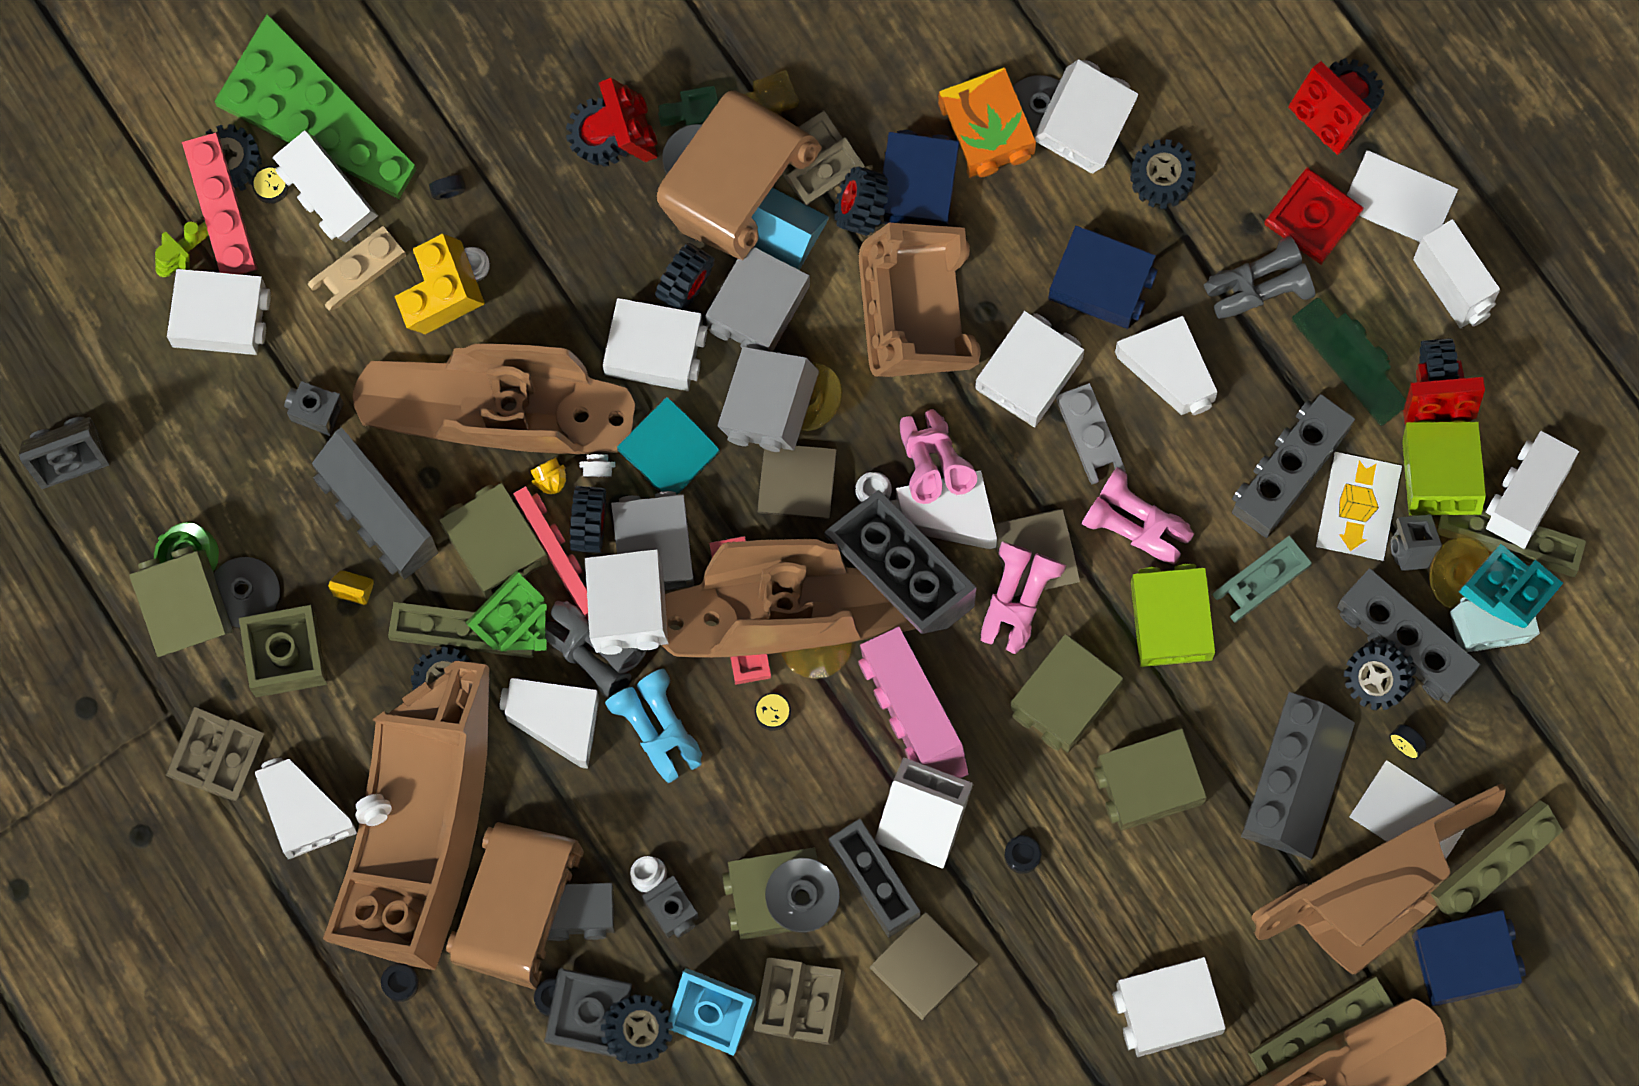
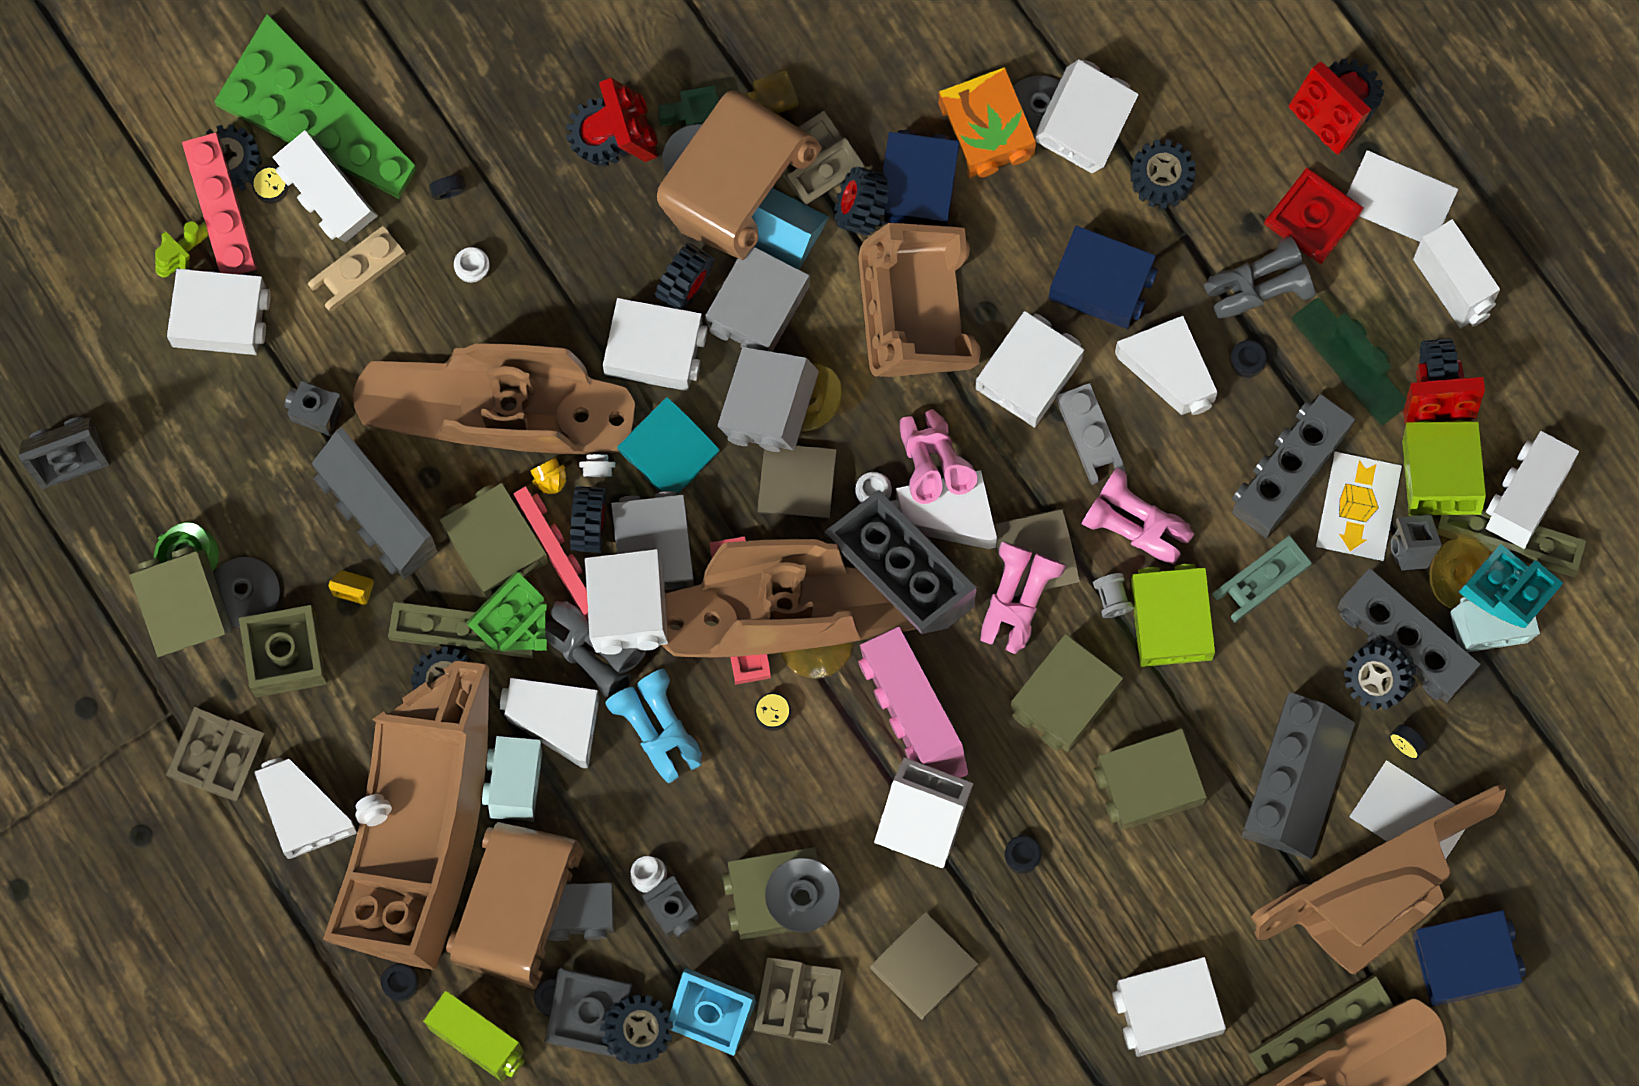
(447, 286): yellow brick -> none
(475, 1037): none -> lime brick
(514, 778): none -> light aqua brick
(874, 878): dark grey brick -> none
(1113, 595): none -> light grey bush
(1248, 358): none -> black tile
(1496, 862): olive plate -> none

